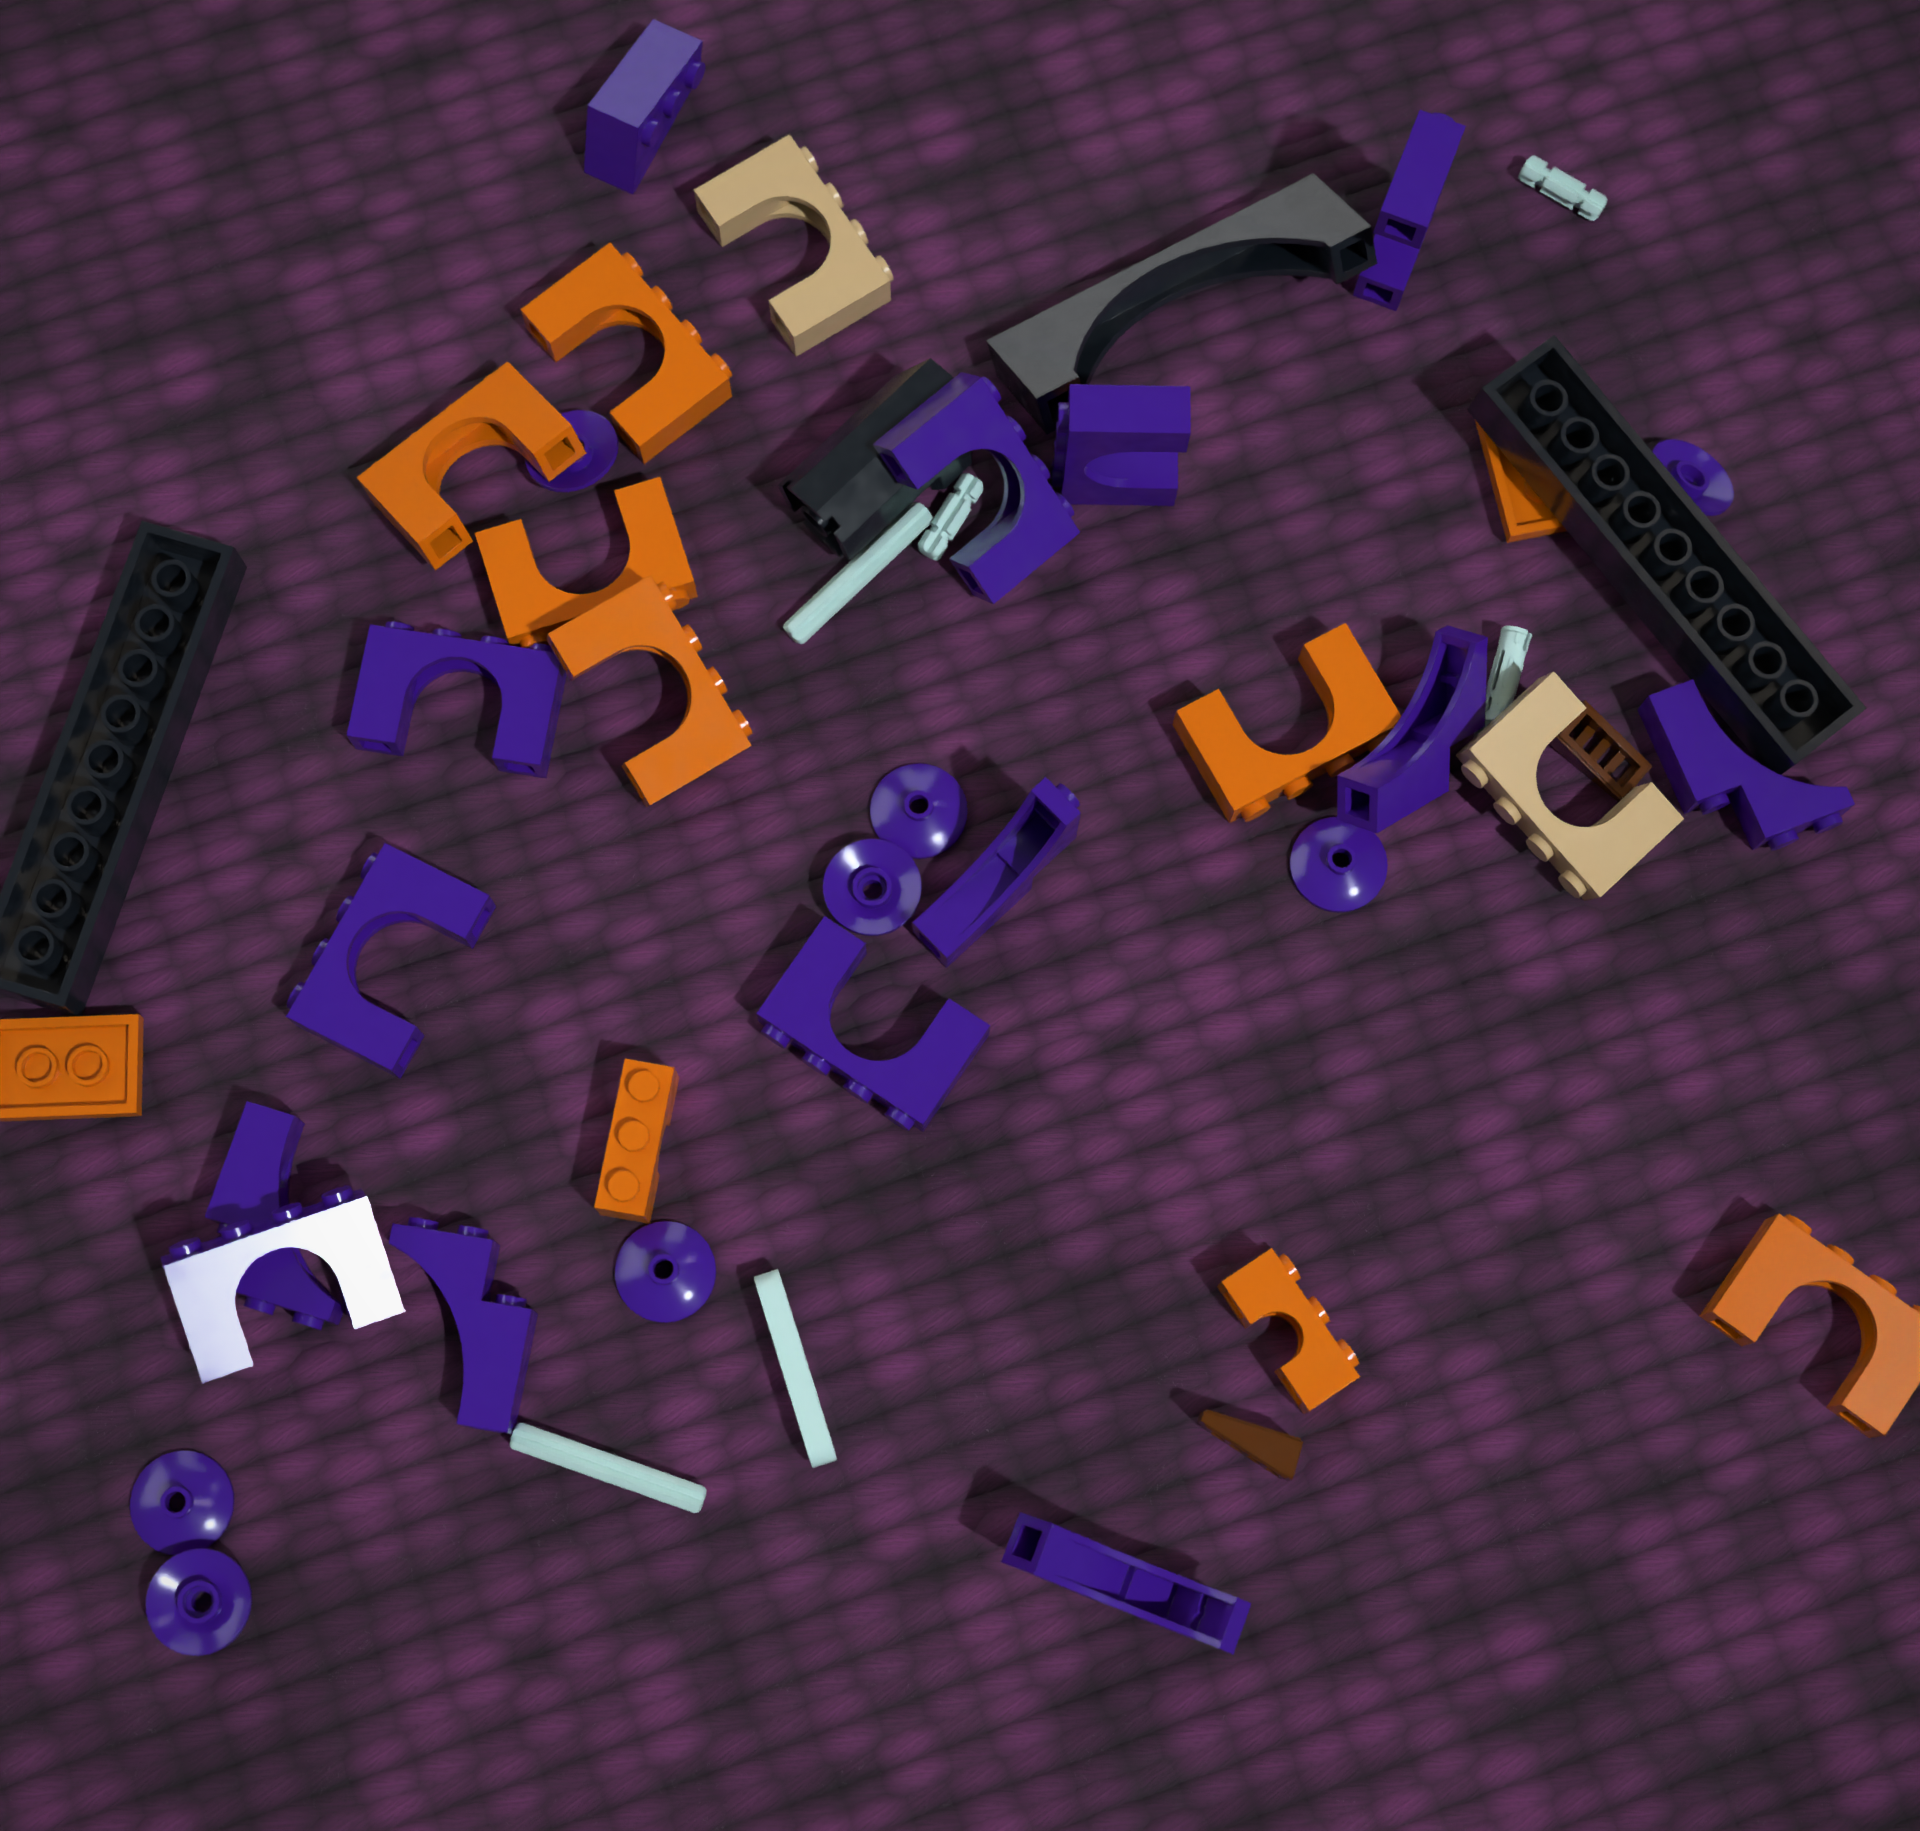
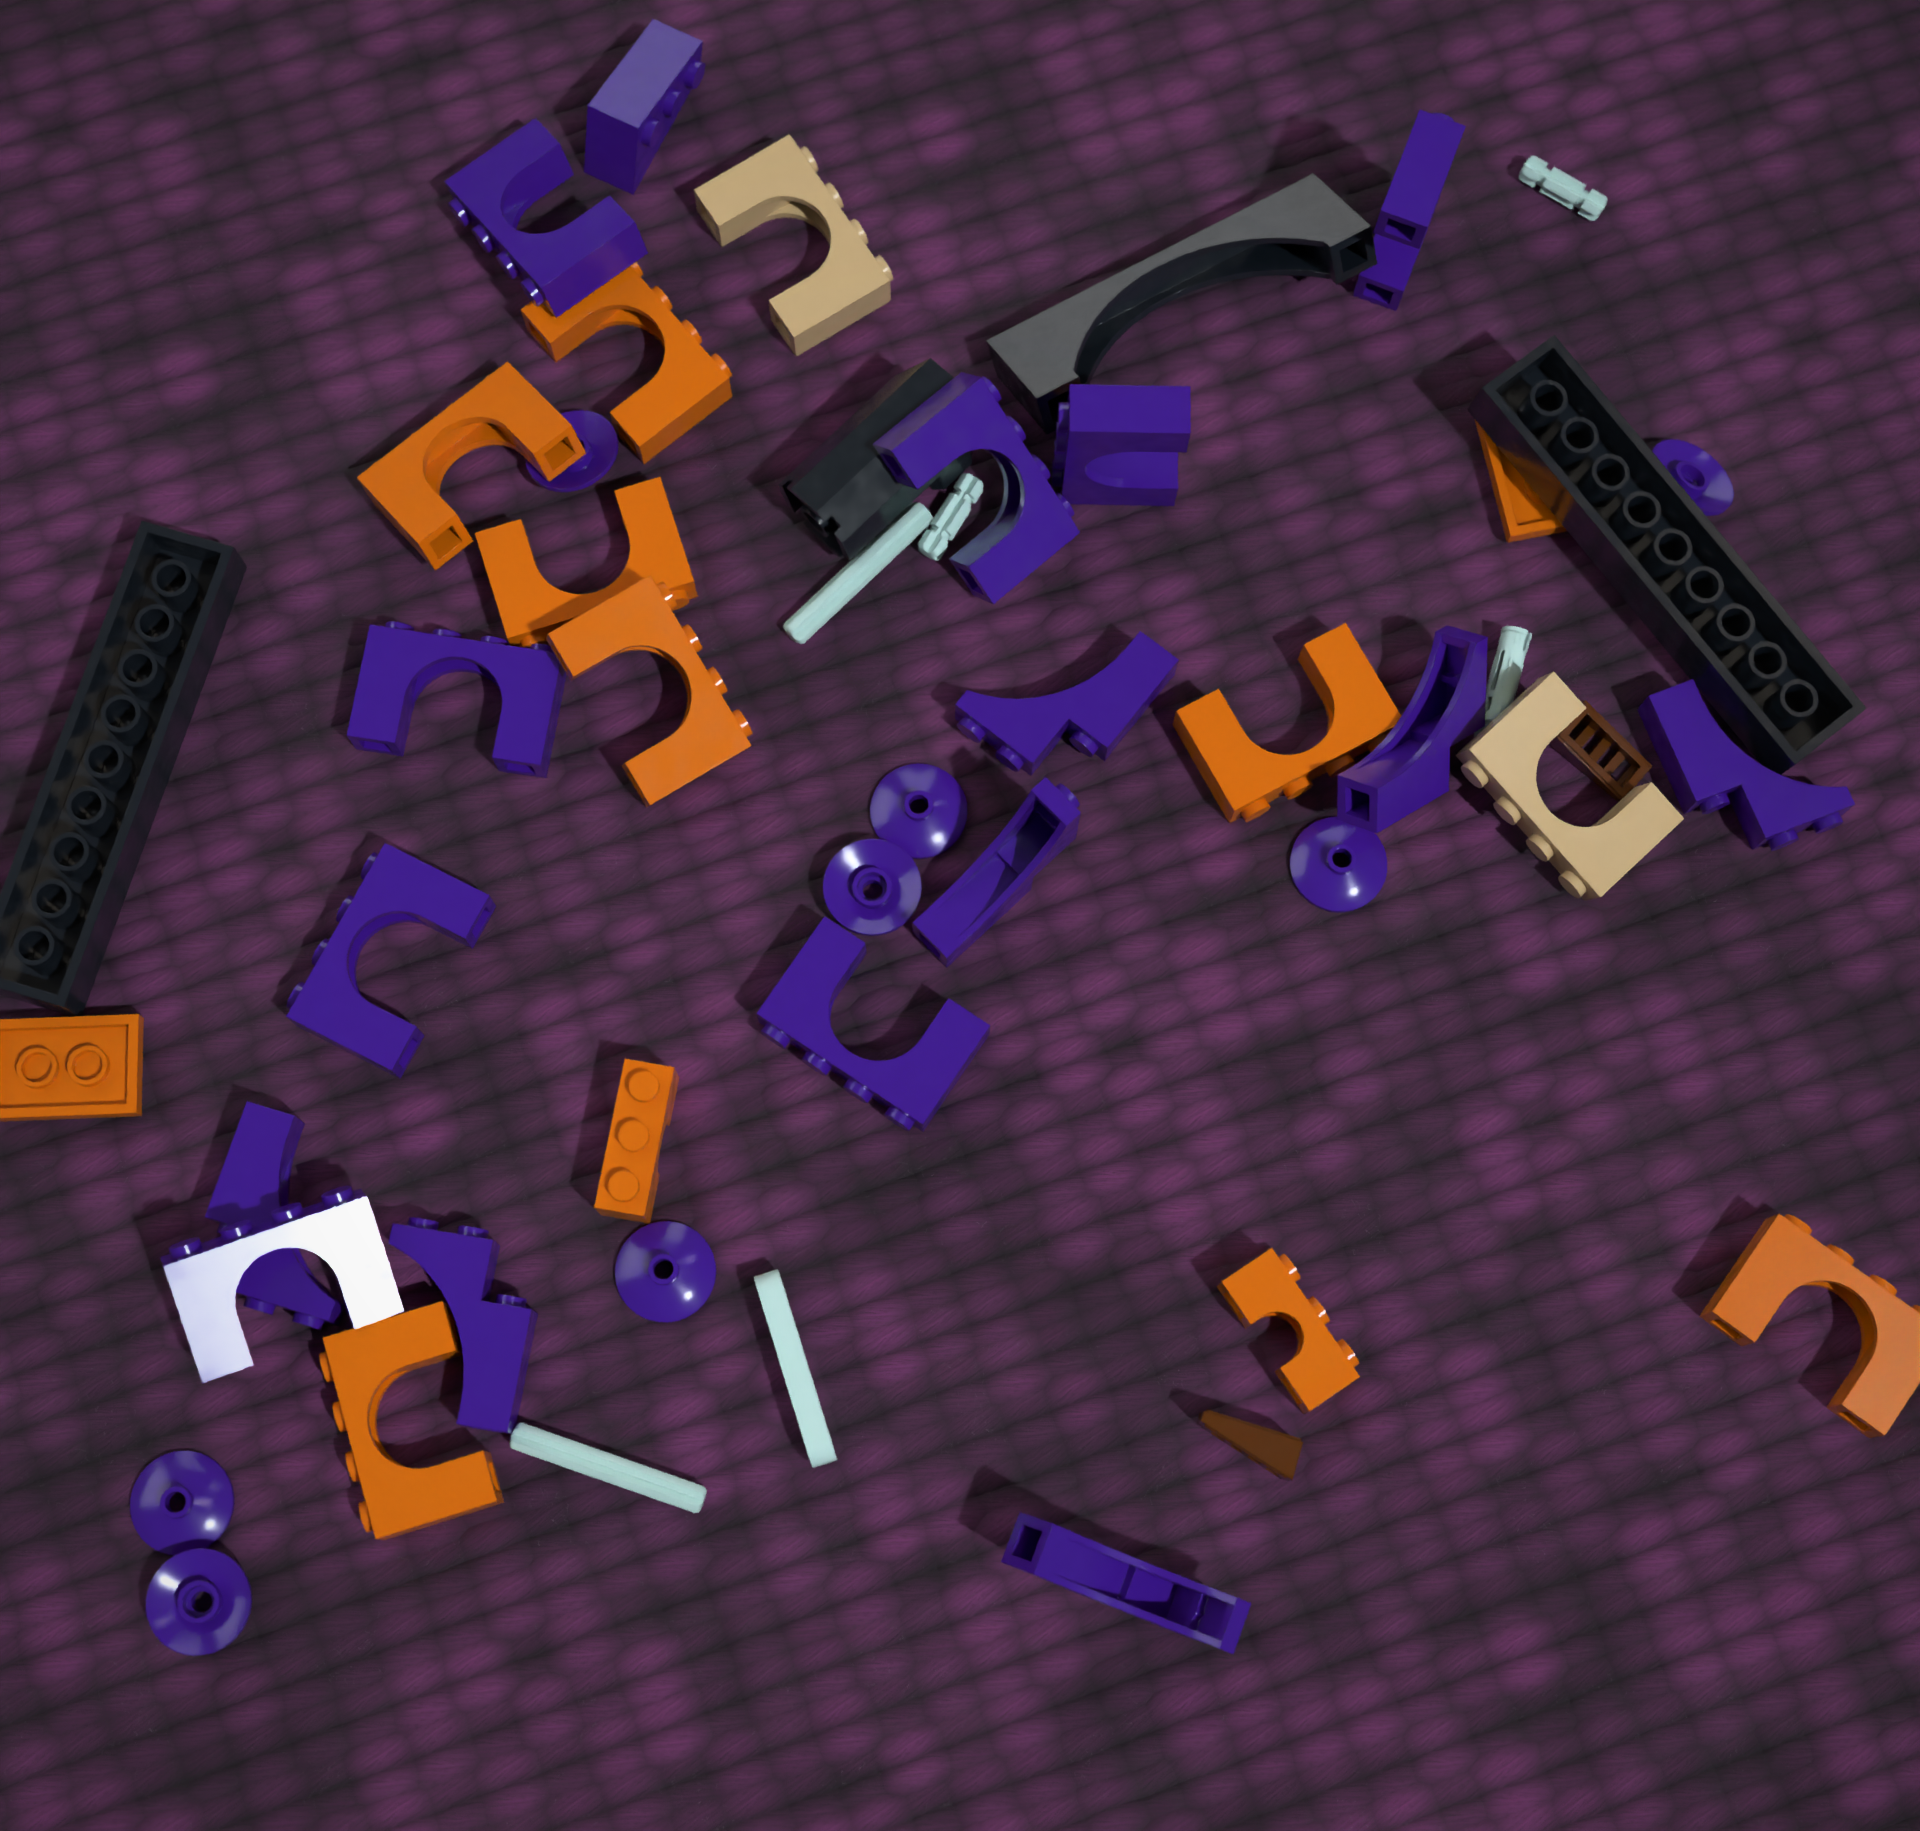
(363, 1367): none -> orange arch
(555, 265): none -> dark purple arch
(1092, 713): none -> dark purple arch

